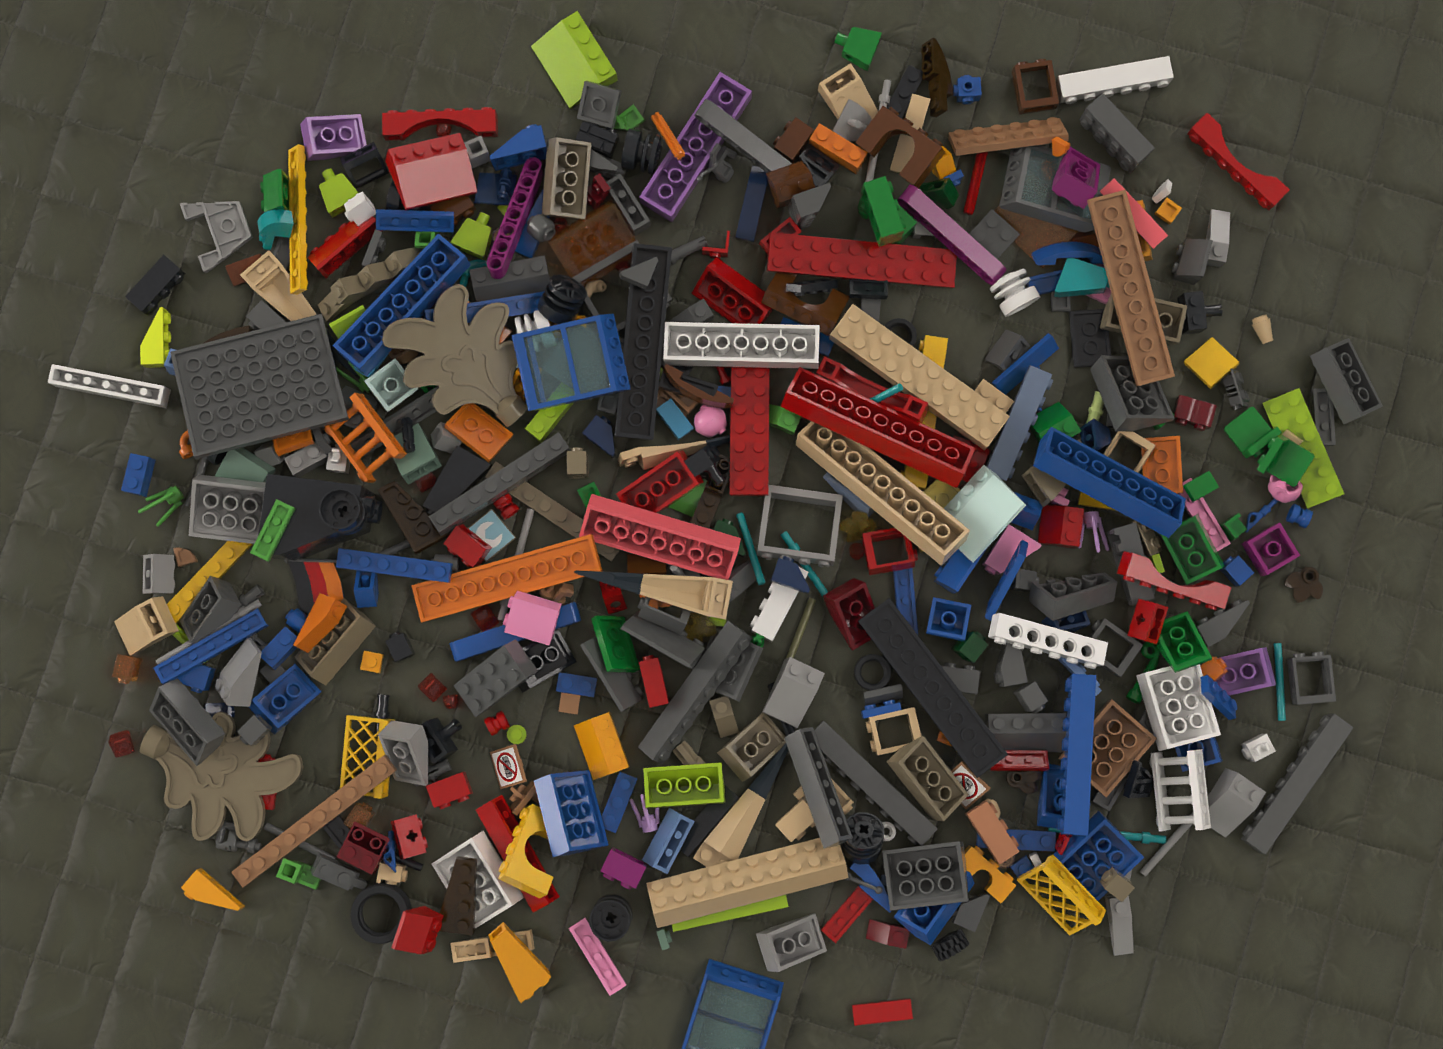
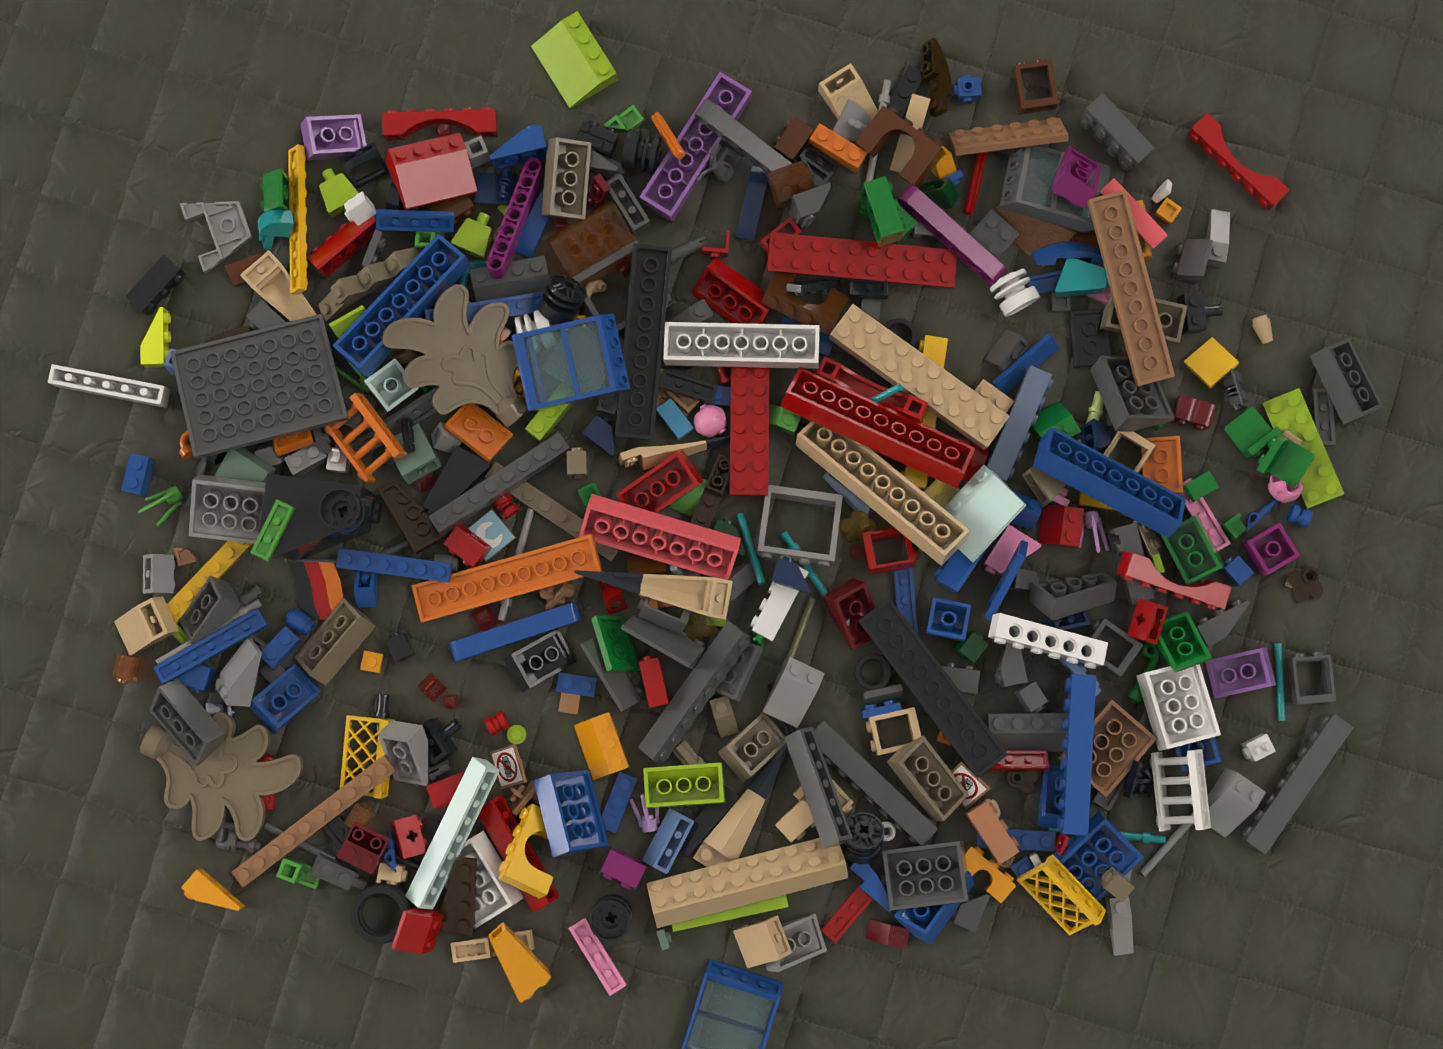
(121, 743): clear red slope -> none
(254, 730): dark grey brick -> none
(320, 621): orange slope -> none
(452, 833): none -> light aqua brick
(495, 678): dark grey brick -> none
(532, 617): bright pink brick -> none
(541, 228): dark grey head -> none
(599, 104): dark grey plate -> none
(640, 274): dark grey slope -> none
(705, 461): black brick -> none
(719, 400): reddish brown slope -> none
(762, 942): none -> tan panel
(859, 46): green torso -> none
(878, 889): dark grey hinge -> none
(882, 1011): red tile -> none
(950, 945): black tyre -> none
(1059, 146): orange tile -> none
(1114, 79): white brick -> none
(1214, 668): orange brick -> none
(1218, 697): blue plate -> none

